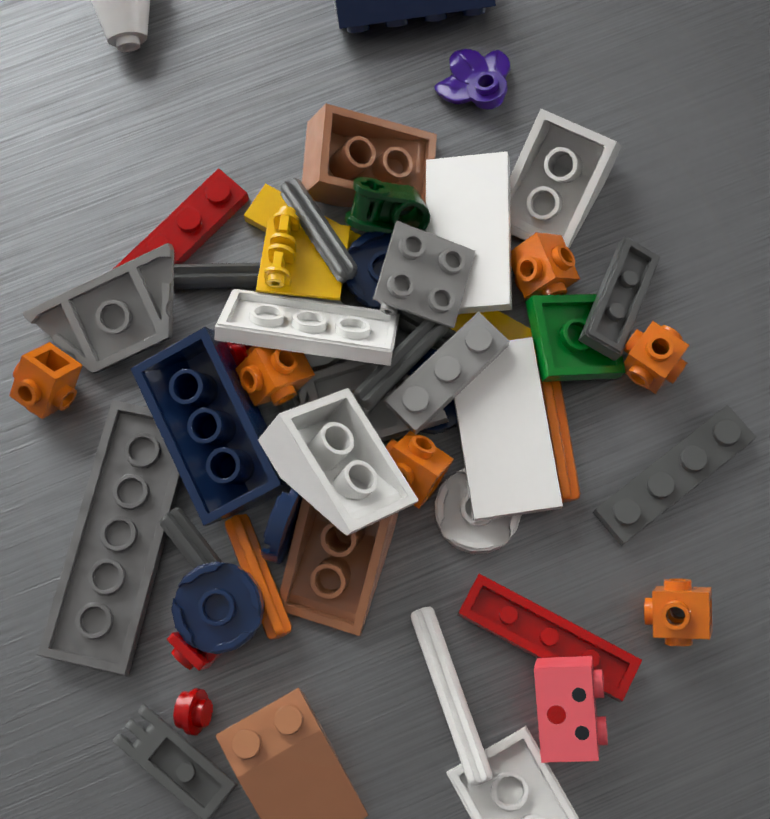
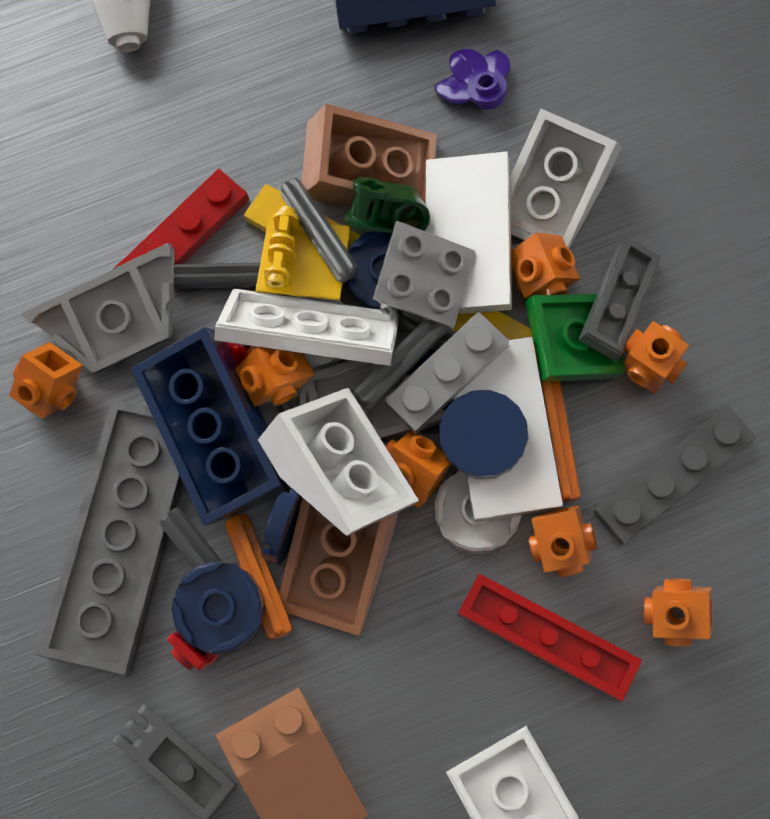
(192, 711): red plate -> none
(451, 696): white axle -> none
(483, 434): none -> dark blue tile
(564, 524): none -> orange brick
(568, 709): coral brick -> none

